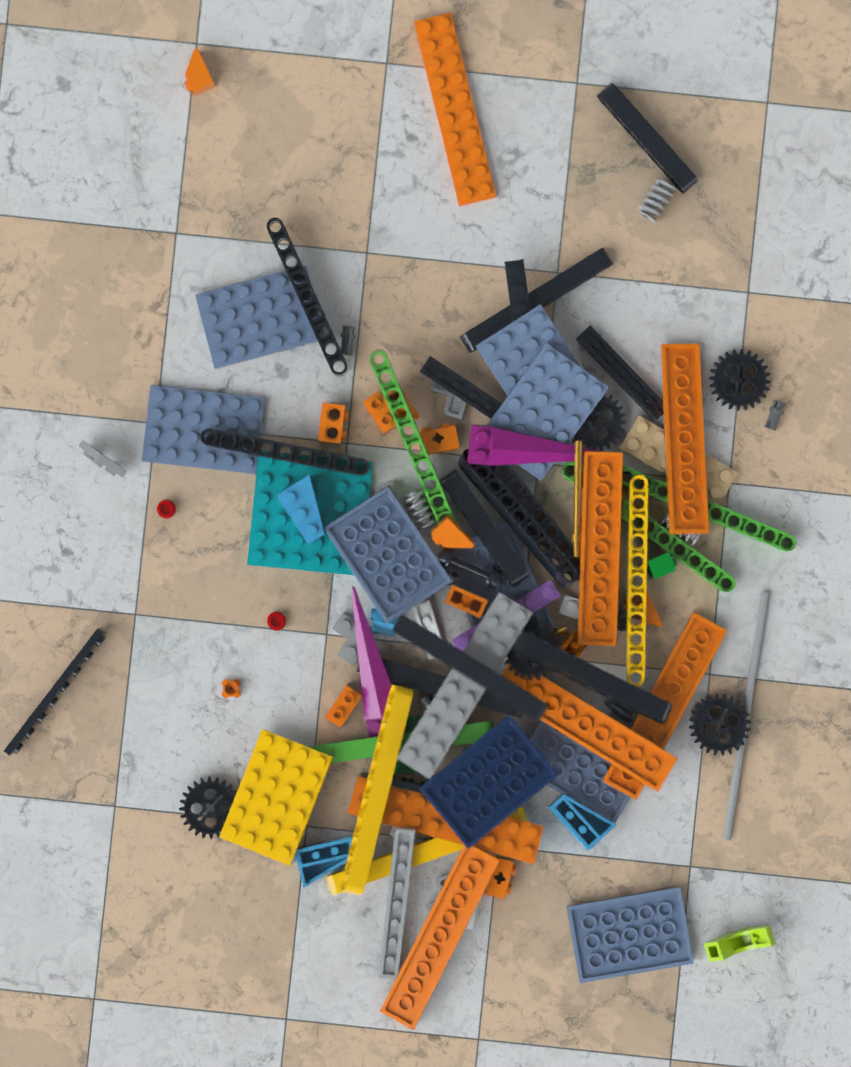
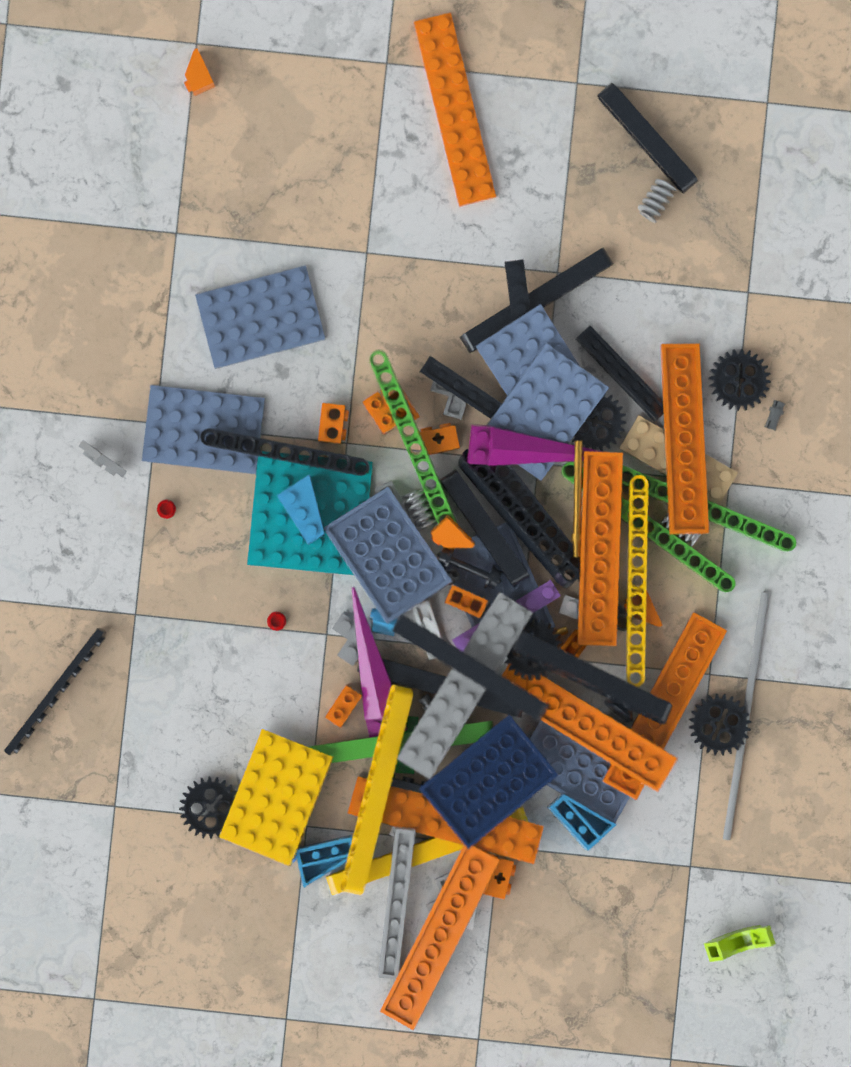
(227, 692): orange plate -> none
(303, 288): black beam -> none
(347, 340): dark grey pin -> none
(630, 934): sand blue plate -> none
(661, 565): green brick -> none

